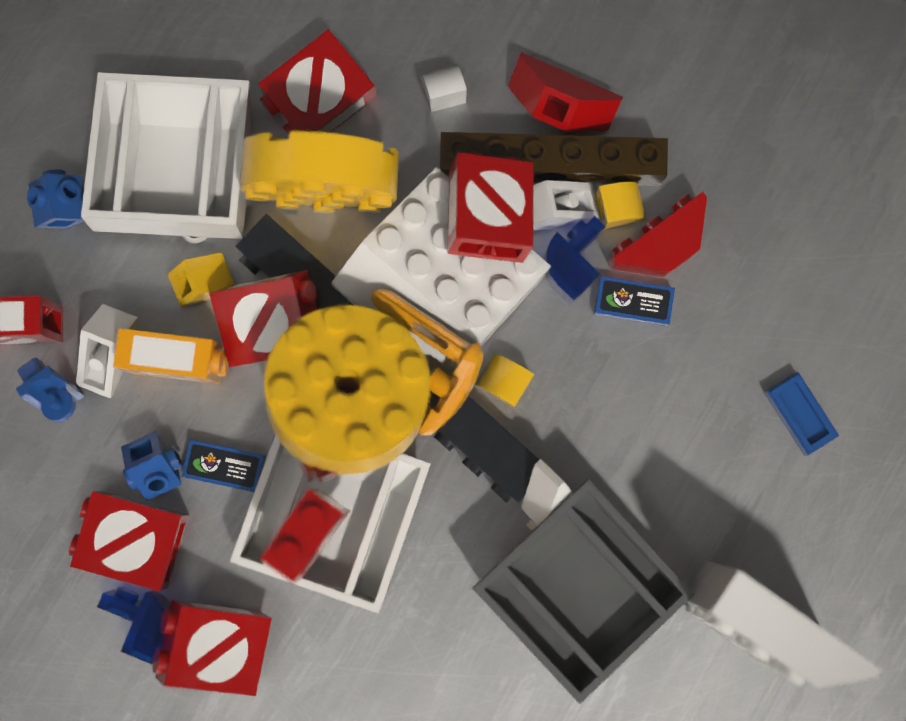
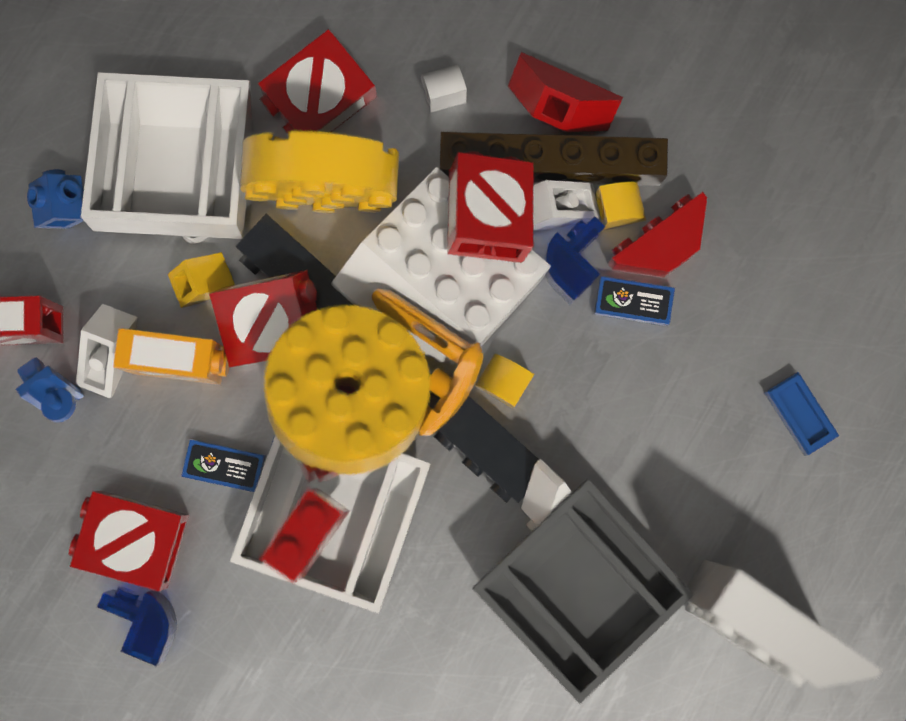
(151, 465): blue brick -> none
(211, 648): red brick -> none

